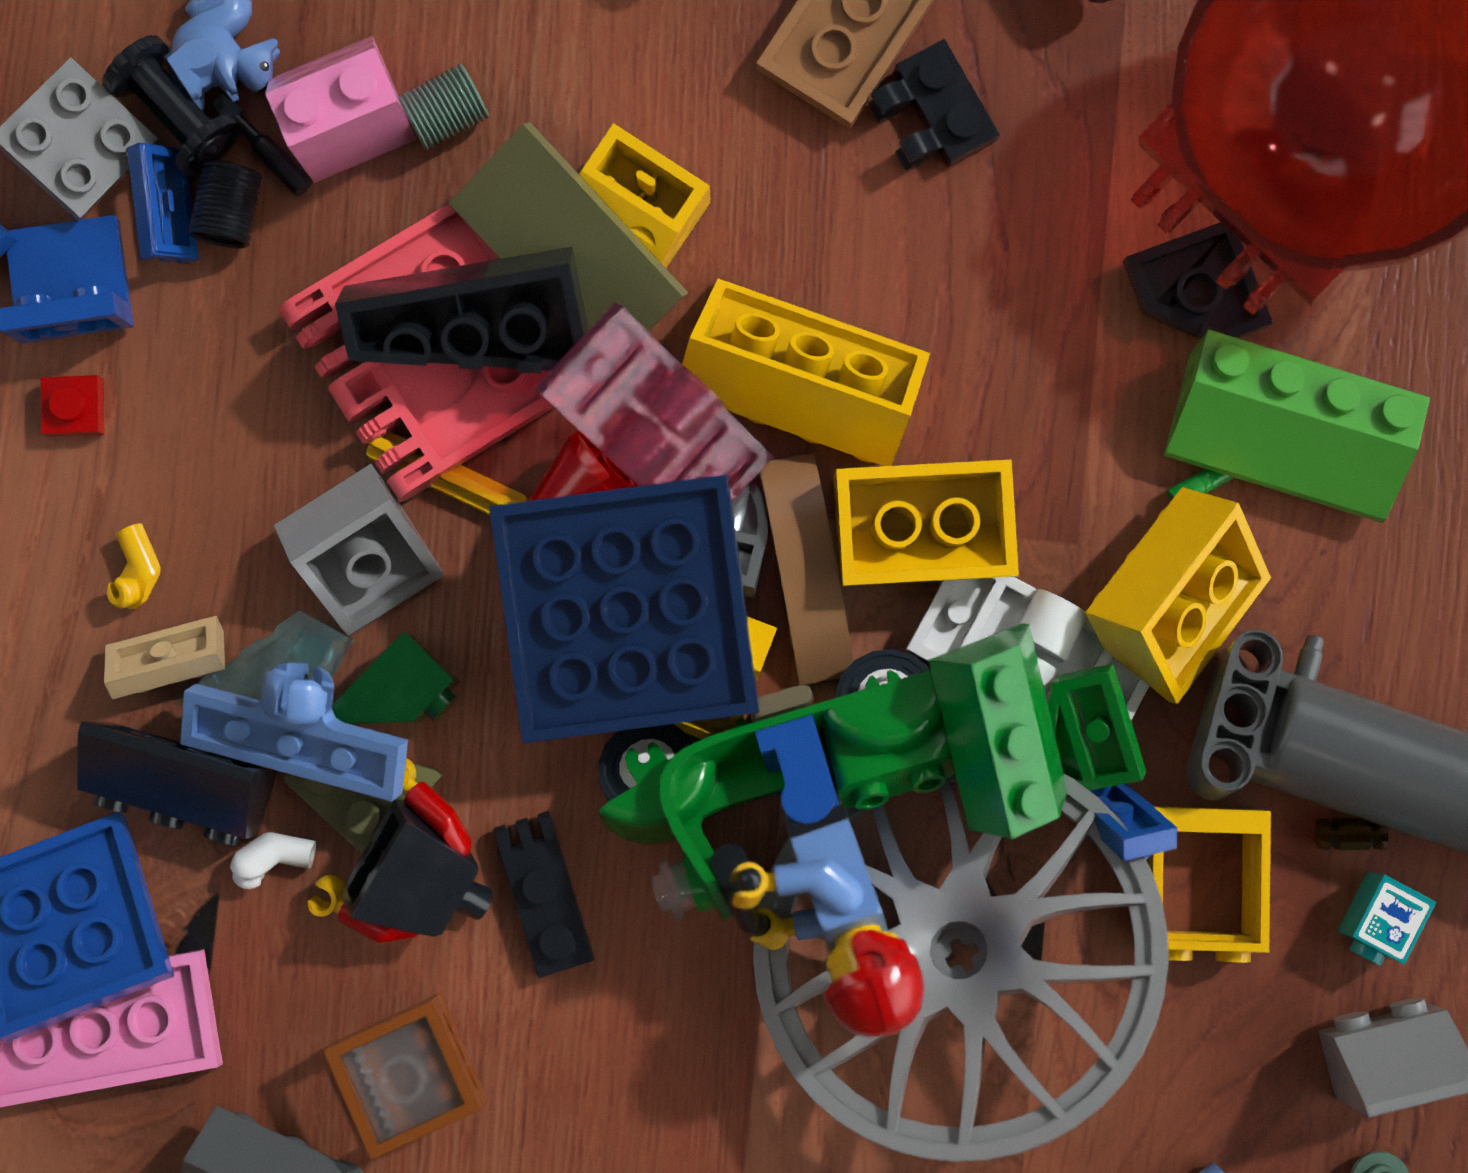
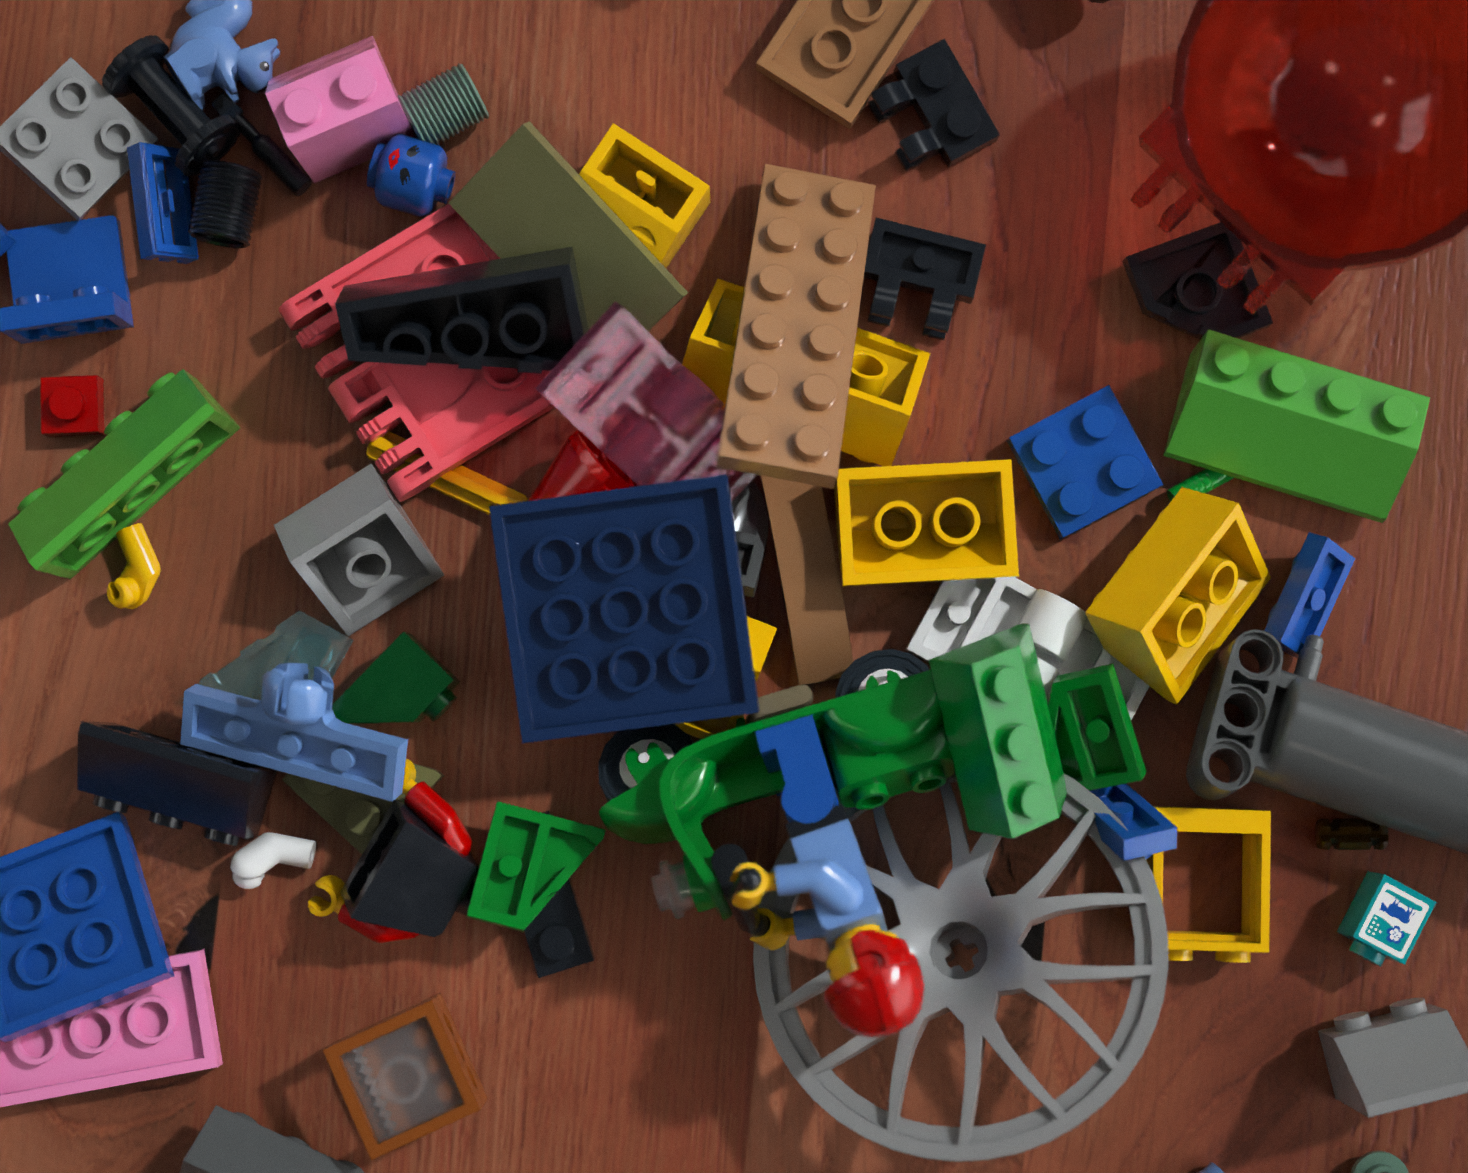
(121, 475): none -> bright green slope
(164, 657): tan plate -> none
(410, 175): none -> blue head
(526, 864): none -> green wing
(797, 327): none -> medium nougat plate
(921, 262): none -> black plate
(1084, 462): none -> blue plate
(1309, 592): none -> blue plate

